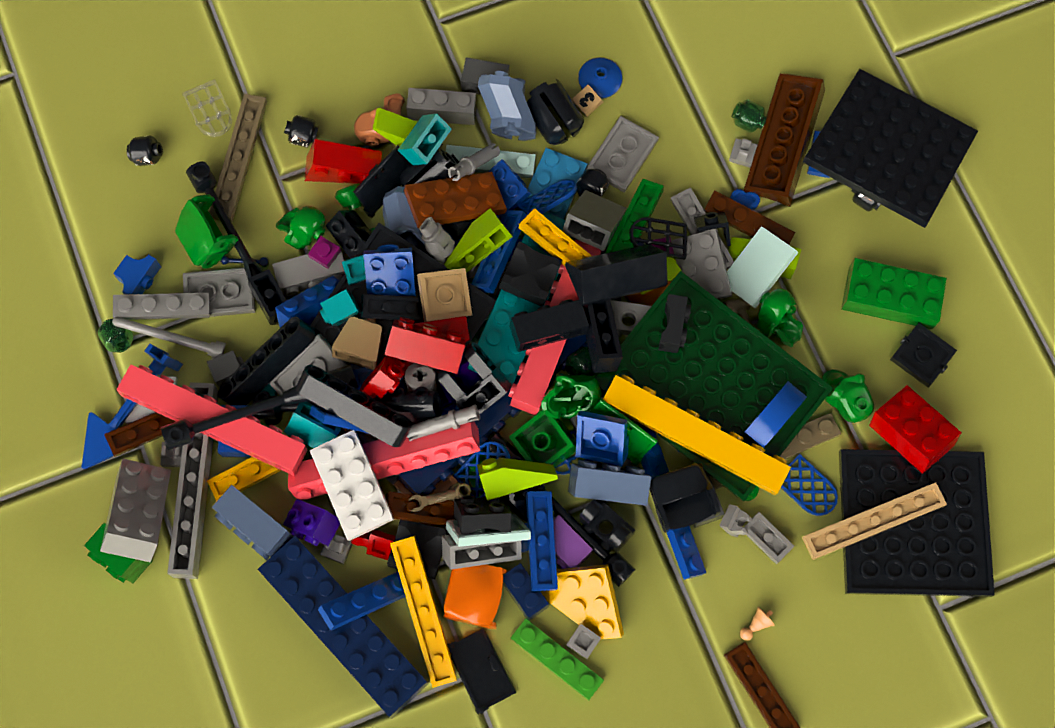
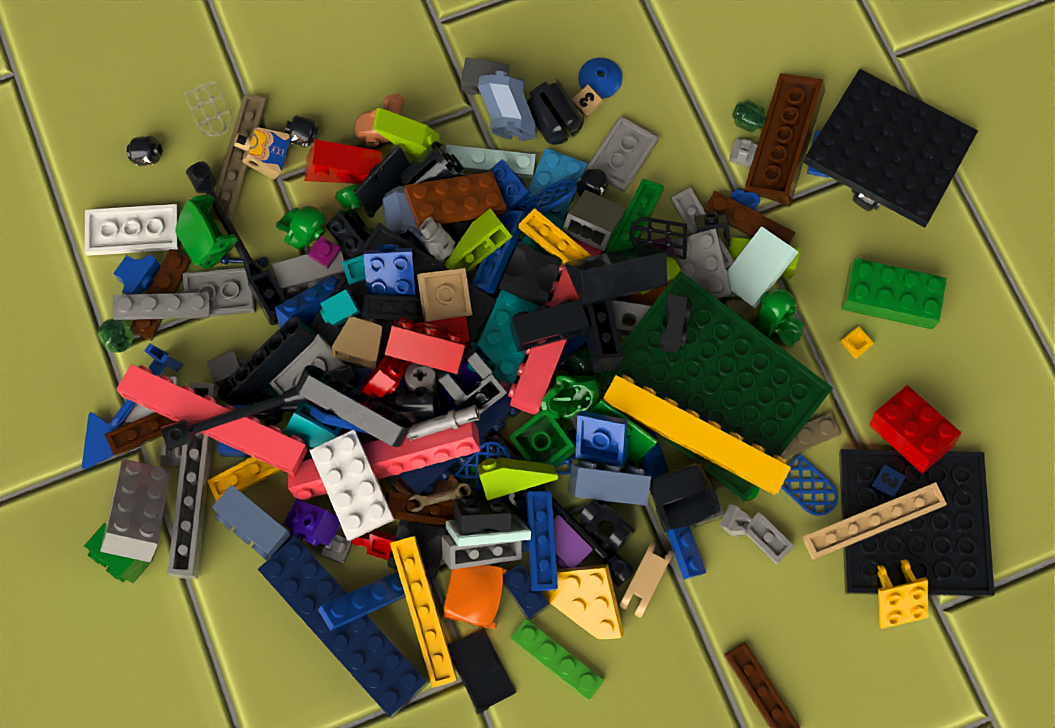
(131, 229): none -> white plate
(166, 281): none -> reddish brown plate
(213, 349): light grey piece -> none
(264, 150): none -> torso
(424, 139): teal brick -> none
(450, 105): light grey brick -> none
(468, 165): light grey pin -> none
(583, 641): light grey tile -> none
(646, 579): none -> tan piece
(760, 621): light nougat piece -> none
(775, 414): blue brick -> none
(849, 395): green head -> none
(857, 342): none -> yellow tile
(888, 481): none -> dark blue tile
(902, 602): none -> yellow plate
(923, 355): black plate -> none

